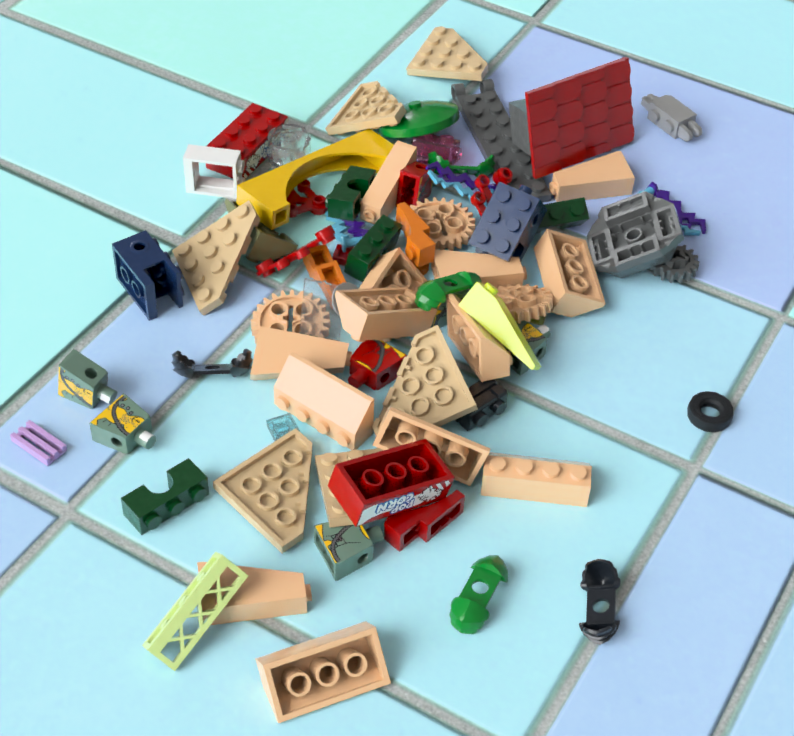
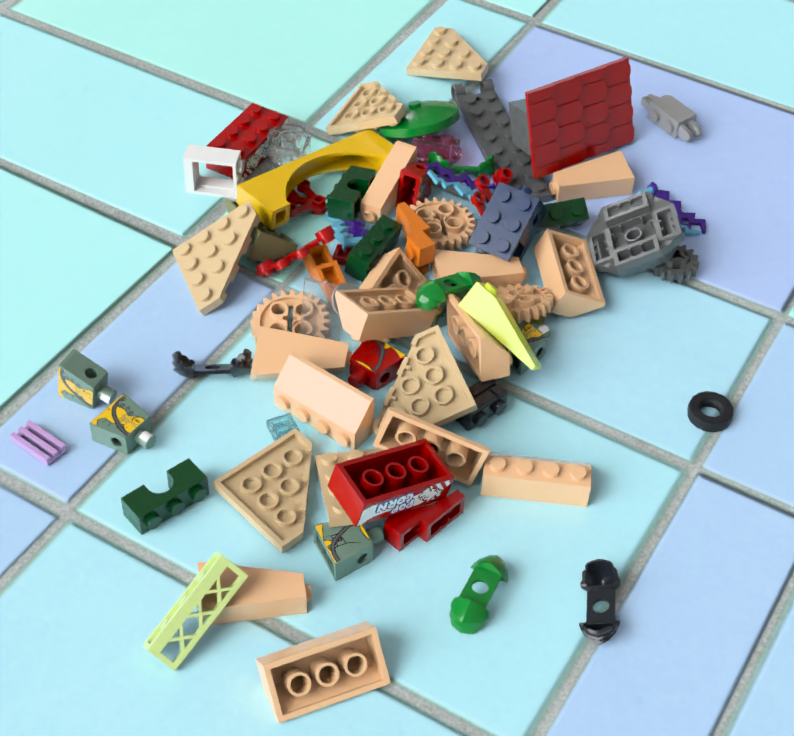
(147, 272): dark blue torso -> none

